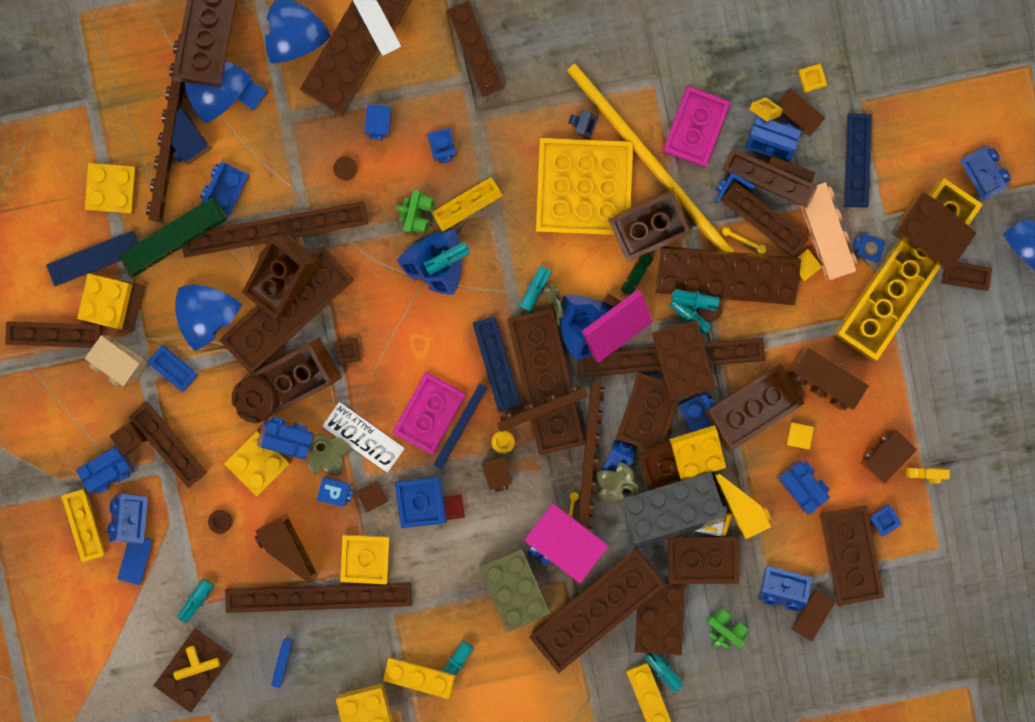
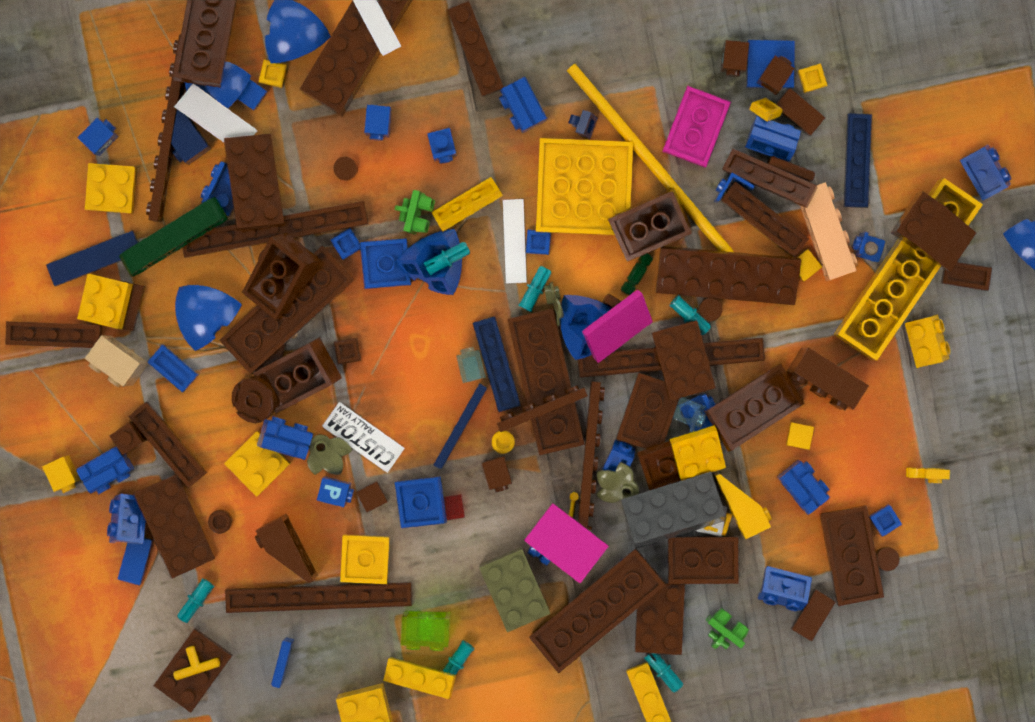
(61, 474): none -> yellow brick
(83, 525): yellow plate -> none
(98, 136): none -> blue brick
(174, 526): none -> reddish brown plate
(212, 115): none -> white sticker
(253, 182): none -> reddish brown plate
(272, 74): none -> yellow tile
(346, 243): none -> blue tile
(381, 265): none -> blue tile
(425, 629): none -> clear neon green brick
(429, 413): dark pink tile -> none
(470, 365): none -> clear light blue brick
(514, 241): none -> white sticker
(523, 105): none -> blue brick
(538, 242): none -> blue tile
(695, 300): teal axle -> none
(698, 417): none -> clear light blue bracket
(734, 58): none -> reddish brown brick
(760, 55): none -> blue tile
(761, 249): yellow hinge -> none
(776, 74): none -> reddish brown brick
(887, 455): reddish brown brick -> none
(887, 558): none -> reddish brown tile
(927, 341): none -> yellow bracket

